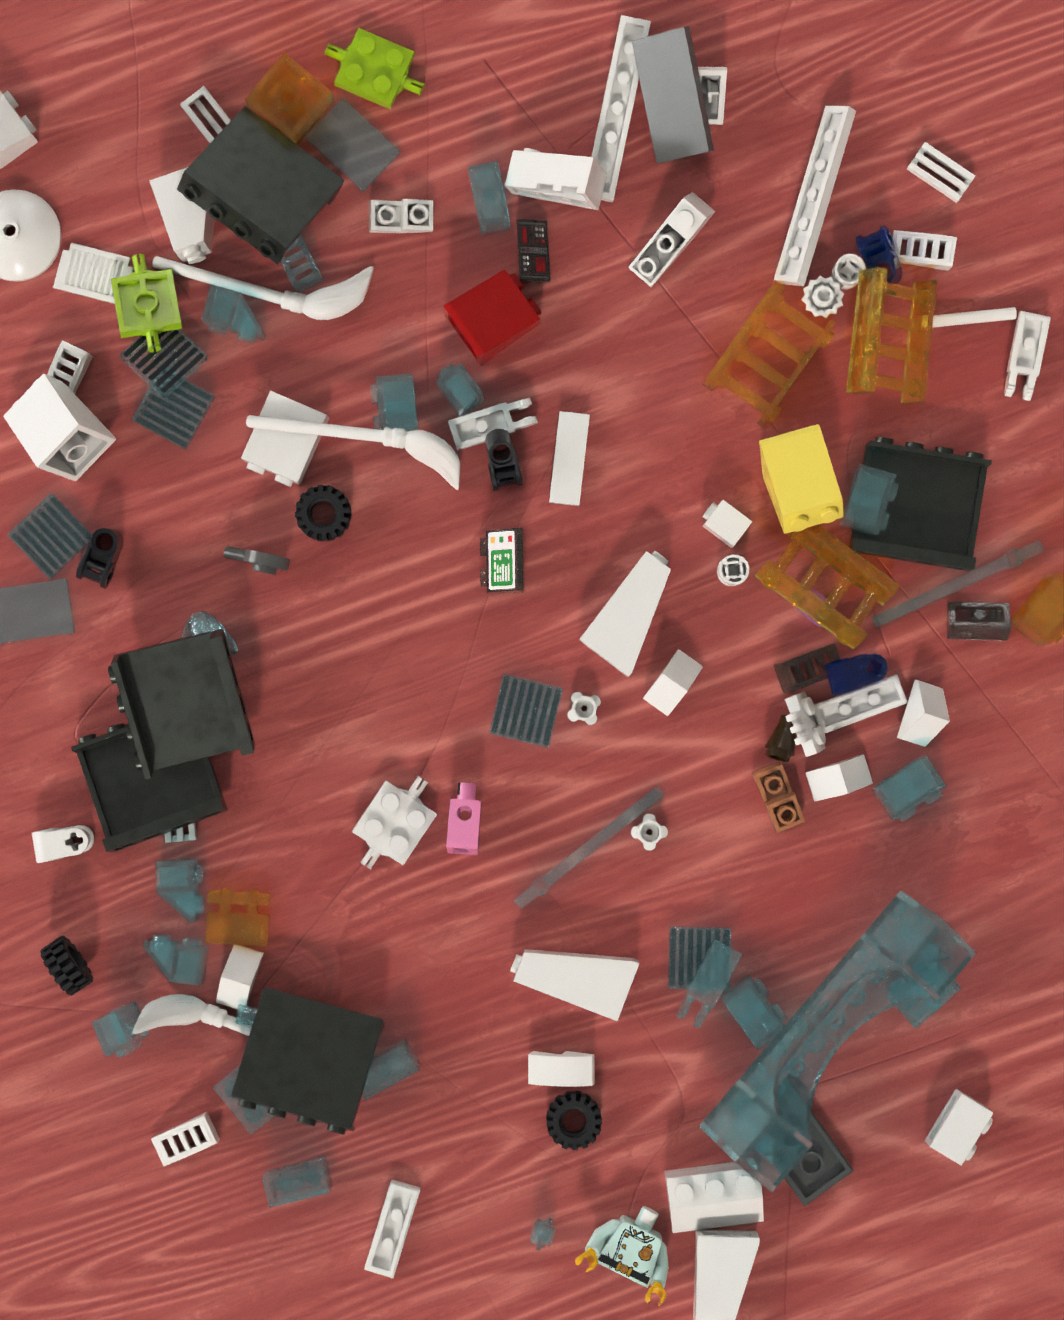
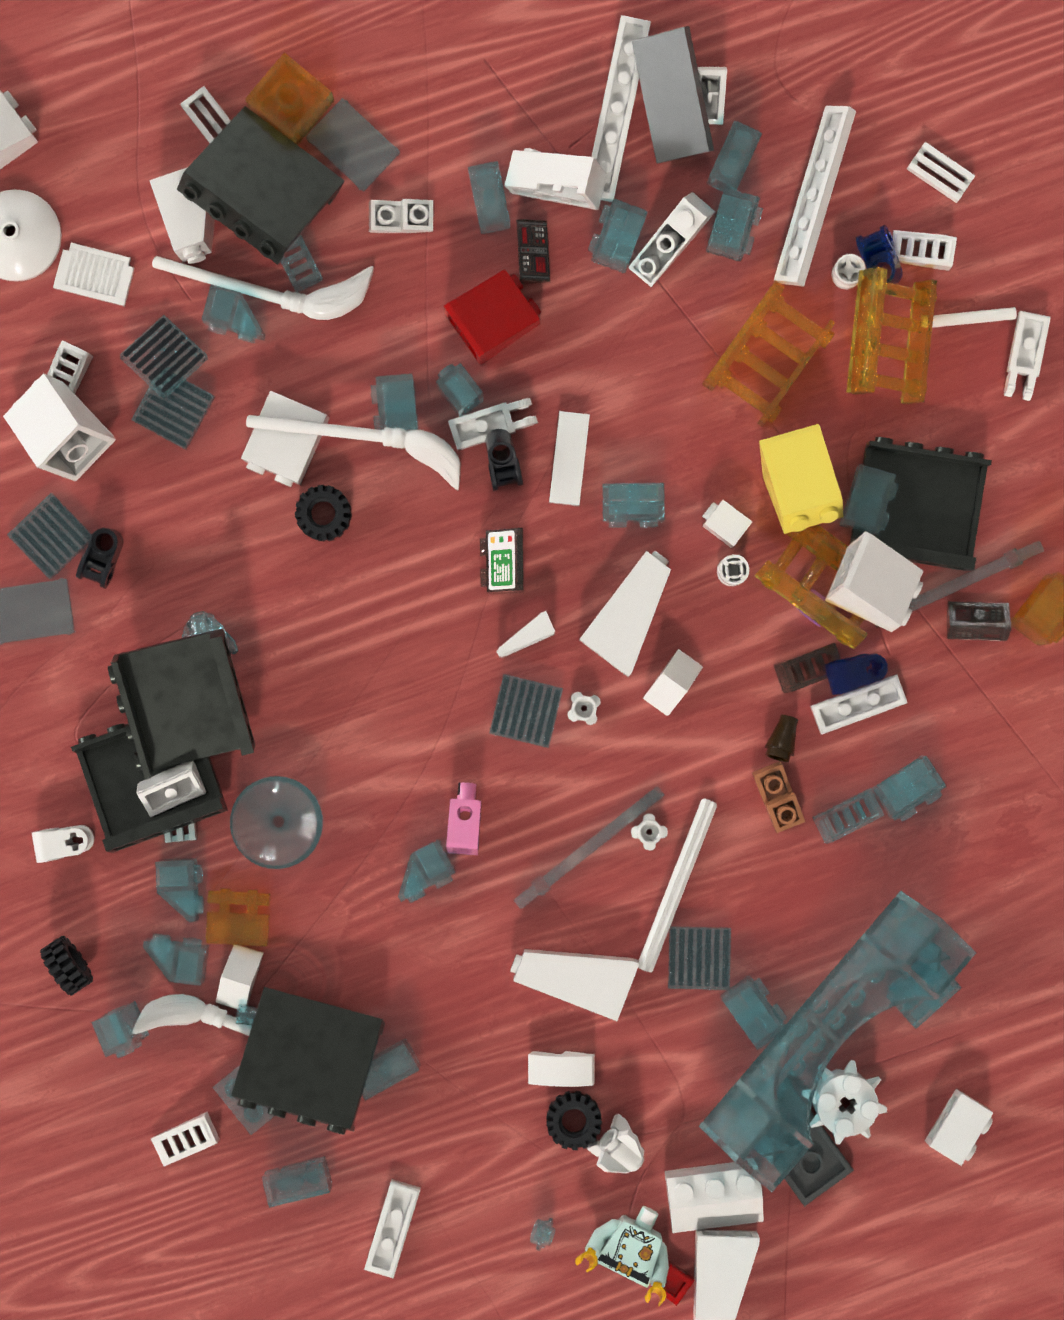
(146, 303): lime plate -> none
(170, 788): none -> white slope
(254, 825): none -> clear light blue dish
(261, 561): dark grey piece -> none
(374, 68): lime plate -> none
(394, 822): white plate -> none
(425, 868): none -> clear light blue slope
(533, 632): none -> white slope
(618, 236): none -> clear light blue brick
(618, 1148): none -> white brick
(633, 503): none -> clear light blue brick
(677, 885): none -> white axle
(677, 1283): none -> red tile
(710, 980): clear light blue hinge -> none
(733, 225): none -> clear light blue brick
(734, 157): none -> clear light blue brick
(804, 724): white hinge -> none
(823, 296): white piece -> none
(826, 828): none -> clear light blue slope
(839, 778): white slope -> none
(858, 1115): none -> white brick
(875, 583): none -> white slope
(924, 714): white slope -> none

